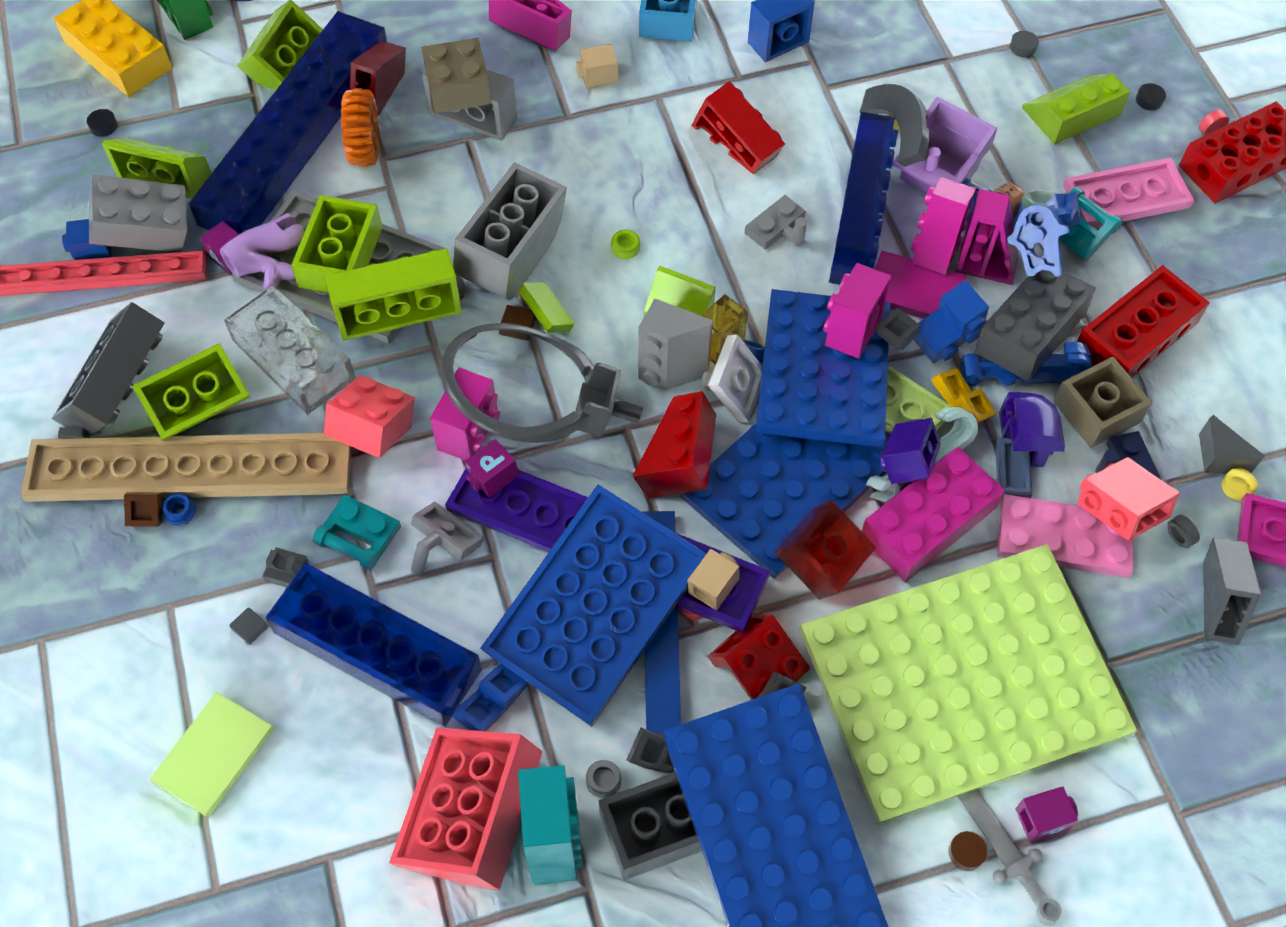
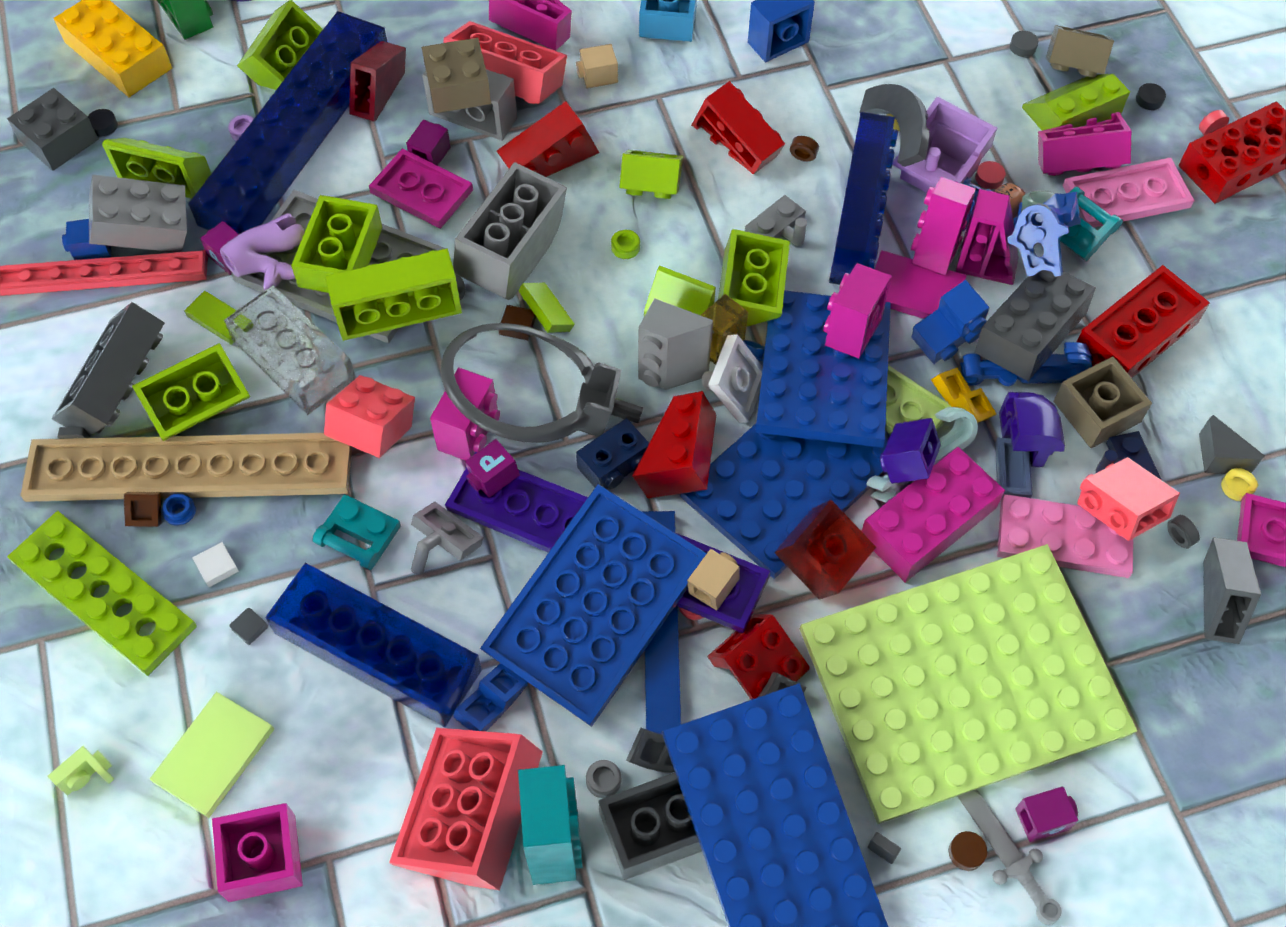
(53, 129): none -> dark grey brick
(78, 768): none -> yellowish green bracket
(100, 613): none -> lime plate
(210, 314): none -> lime tile
(215, 564): none -> white tile
(239, 125): none -> lavender tile
(256, 852): none -> dark pink brick
(283, 566): dark grey tile -> none
(360, 127): orange gear -> none
(421, 188): none -> dark pink plate
(429, 142): none -> magenta brick
(533, 67): none -> coral brick
(550, 143): none -> red wedge
(612, 455): none -> dark blue brick
(651, 173): none -> lime slope
(755, 274): none -> lime slope
(804, 148): none -> reddish brown tile
(884, 848): none -> dark grey piece
(898, 329): dark grey tile -> none
(990, 175): none -> coral tile
(1079, 50): none -> dark tan brick
(1085, 147): none -> dark pink wedge

